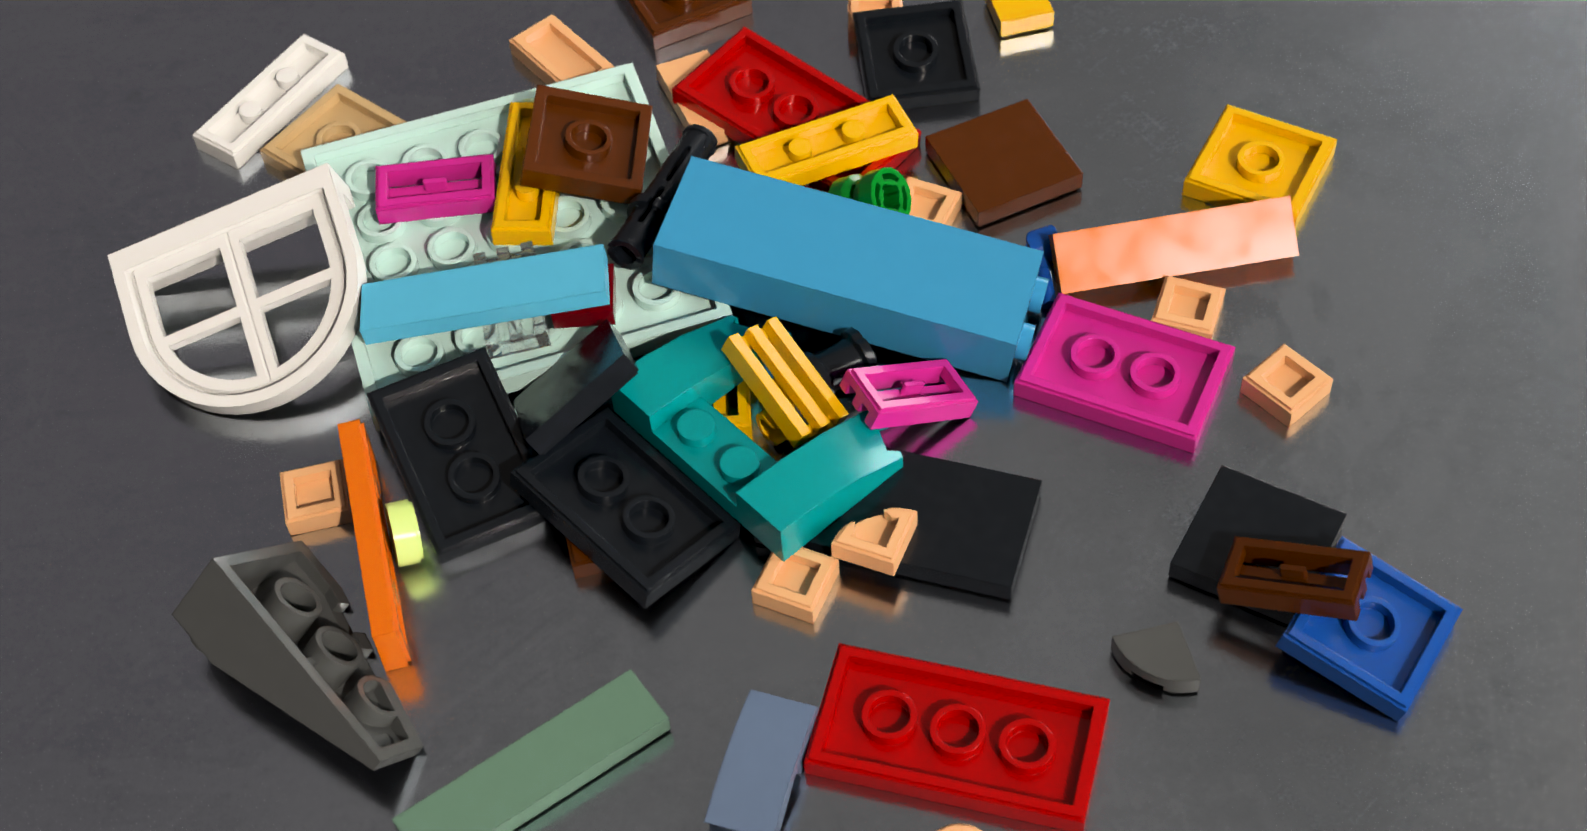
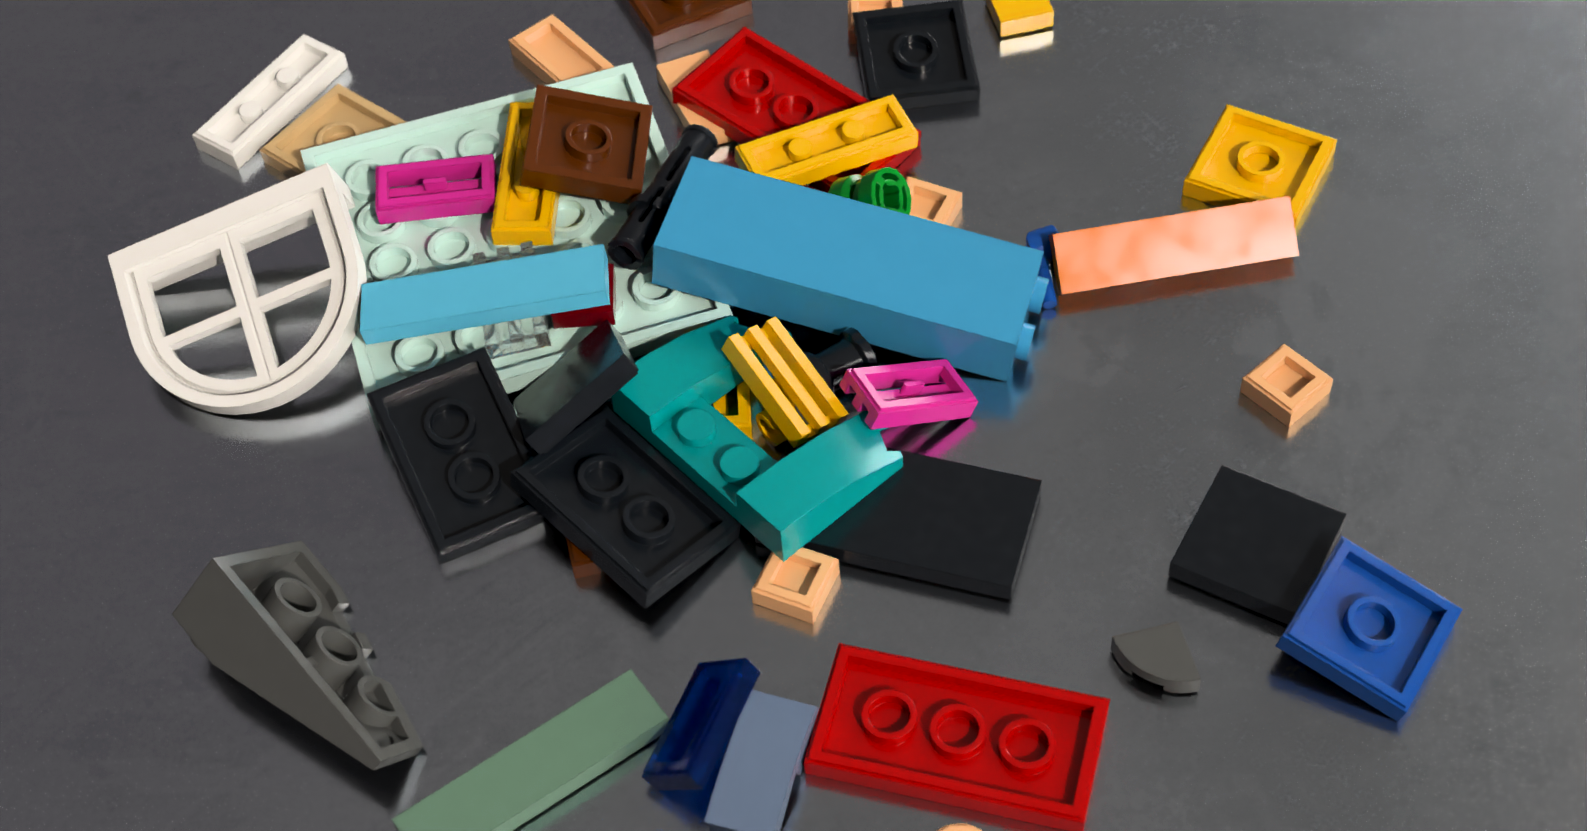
(315, 497): light nougat tile -> none
(374, 546): orange tile -> none
(404, 532): yellowish green tile -> none
(701, 725): none -> clear blue tile
(877, 540): light nougat tile -> none
(1003, 162): reddish brown tile -> none
(1125, 372): dark pink tile -> none
(1189, 306): light nougat tile -> none
(1291, 586): reddish brown tile -> none

